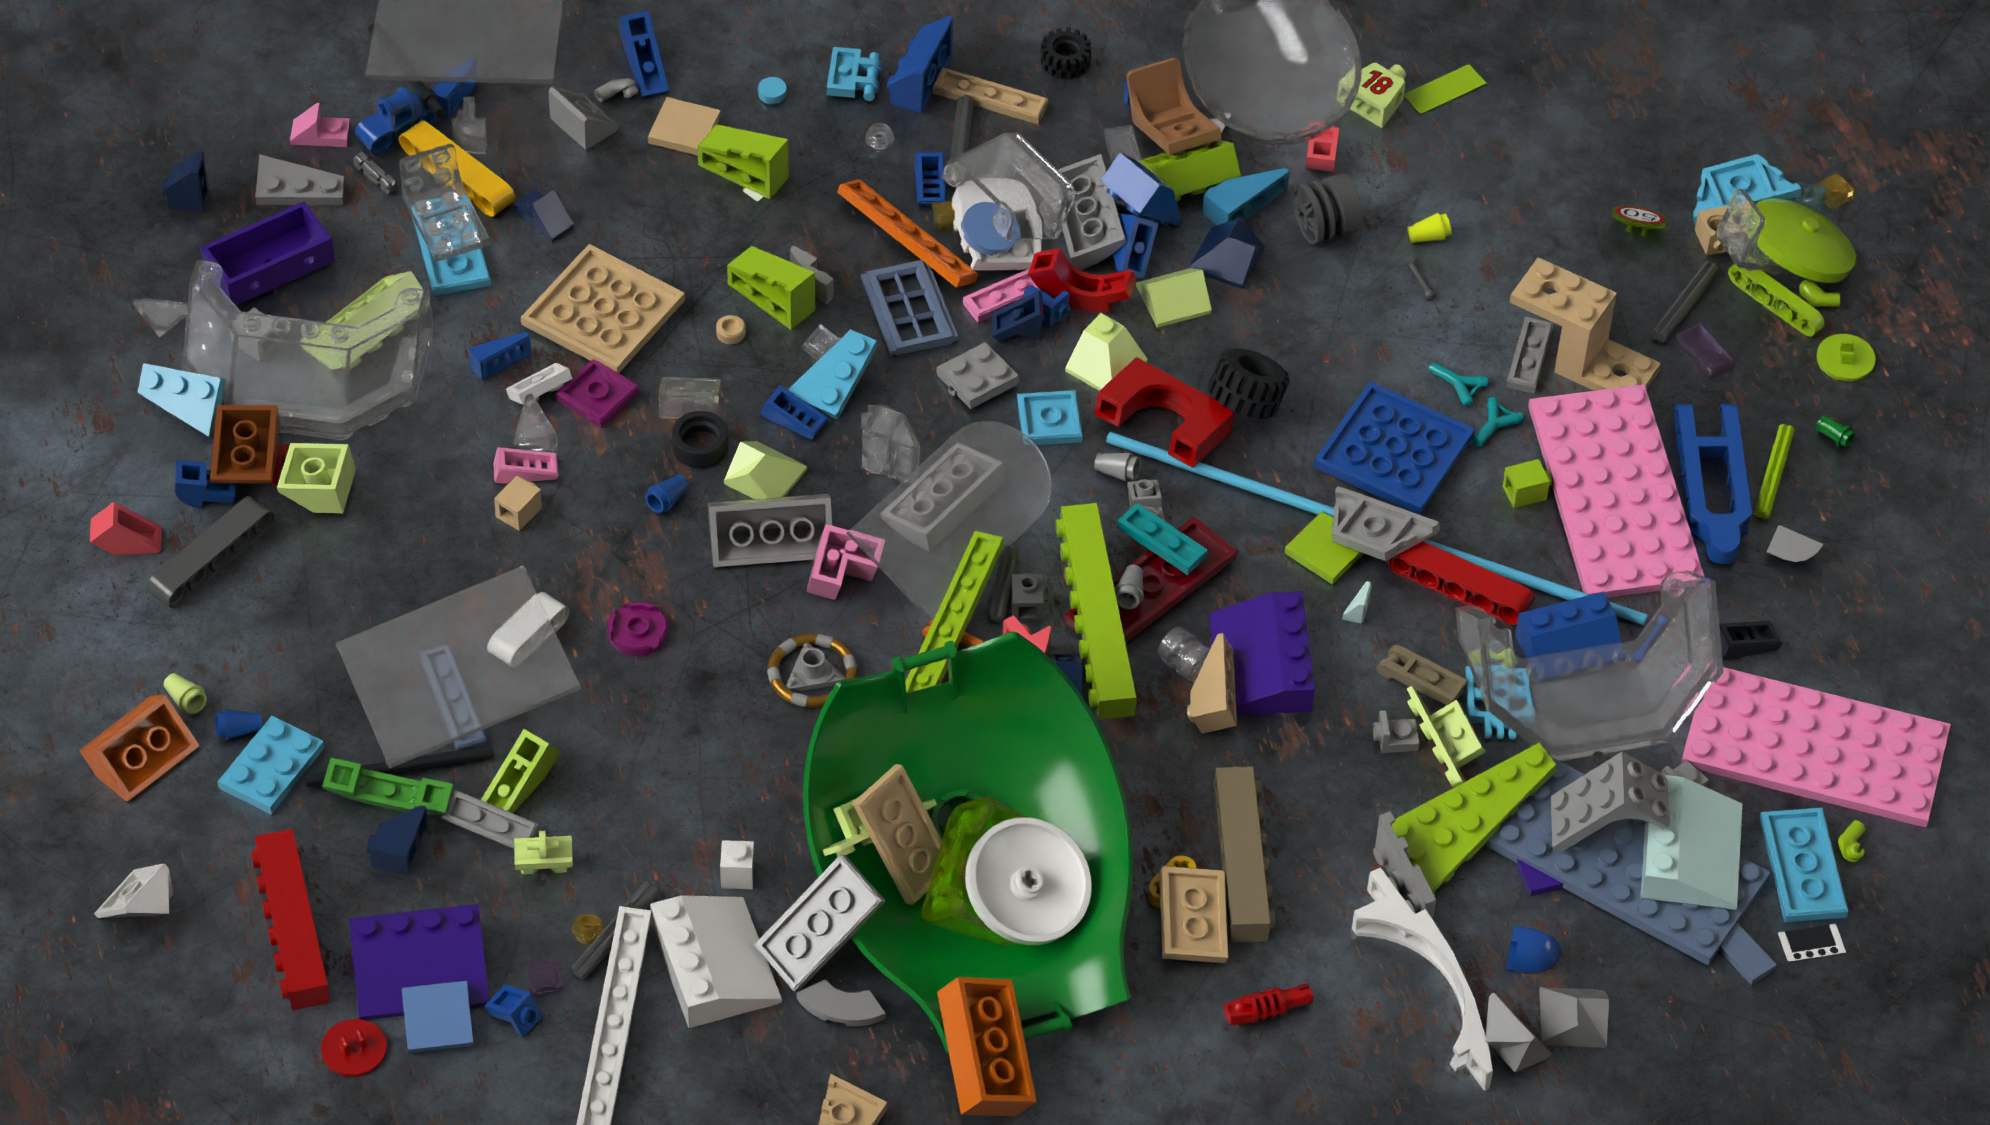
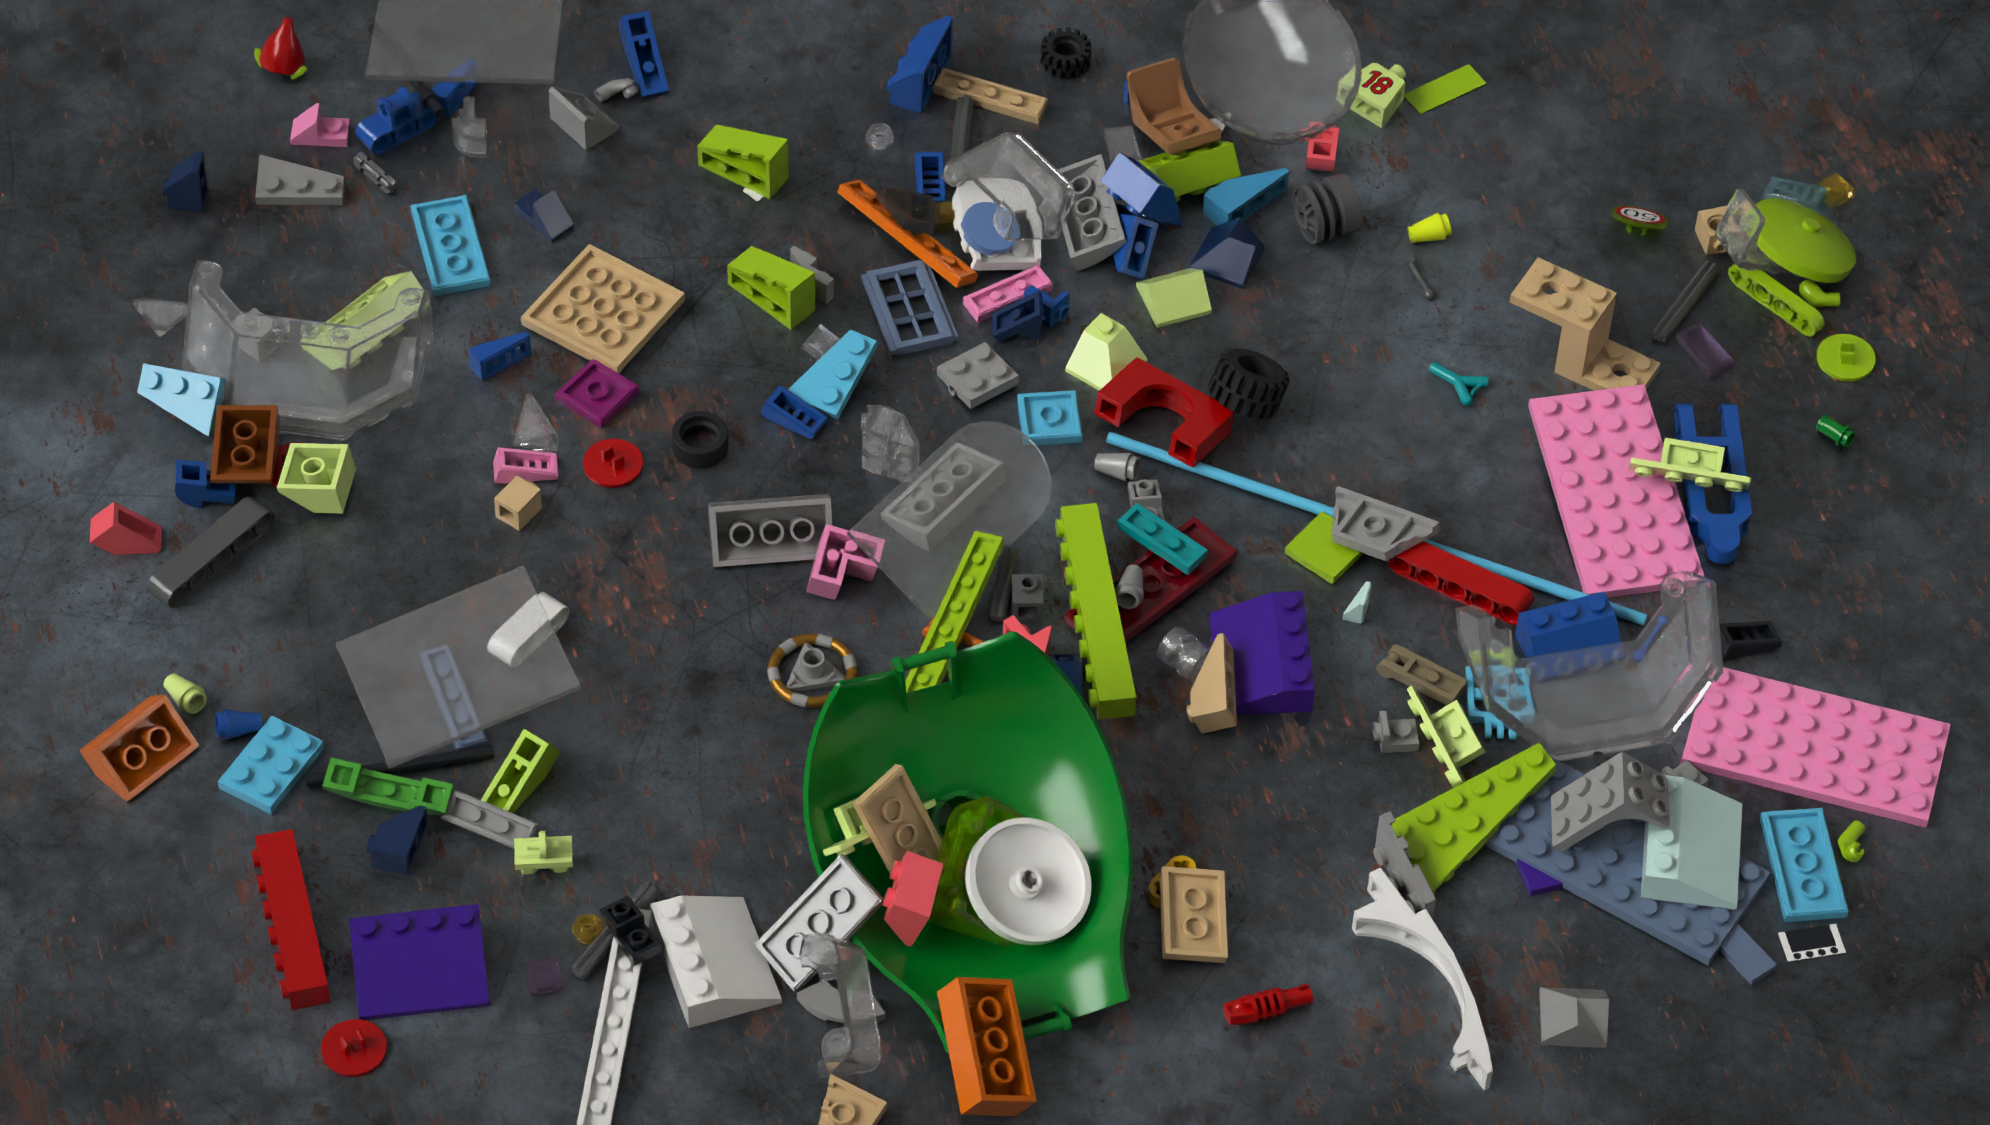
(140, 895): white slope -> none
(270, 252): dark purple piece -> none
(282, 51): none -> red hat
(437, 1016): medium blue tile -> none
(440, 203): clear bracket -> none
(482, 186): yellow beam -> none
(515, 1007): blue bracket -> none
(544, 381): white plate -> none
(613, 463): none -> red piece
(630, 930): none -> black slope
(637, 629): magenta tile -> none
(666, 493): blue cone -> none
(682, 125): tan tile -> none
(688, 395): clear bracket -> none
(730, 329): tan tile -> none
(737, 864): white brick -> none
(762, 471): yellowish green slope -> none
(772, 90): medium azure tile -> none
(844, 72): medium azure plate -> none
(858, 1044): none -> clear windscreen
(909, 209): none -> clear smoke wing
(912, 895): none -> coral slope
(1088, 292): red arch -> none
(1242, 854): dark tan brick -> none
(1394, 448): blue plate -> none
(1495, 422): teal piece -> none
(1512, 1037): light grey slope -> none
(1526, 483): lime brick -> none
(1529, 355): light grey tile -> none
(1532, 951): blue brick -> none
(1691, 462): none -> yellowish green bracket
(1746, 173): medium azure wing -> none
(1774, 471): lime axle -> none
(1792, 545): light grey brick -> none

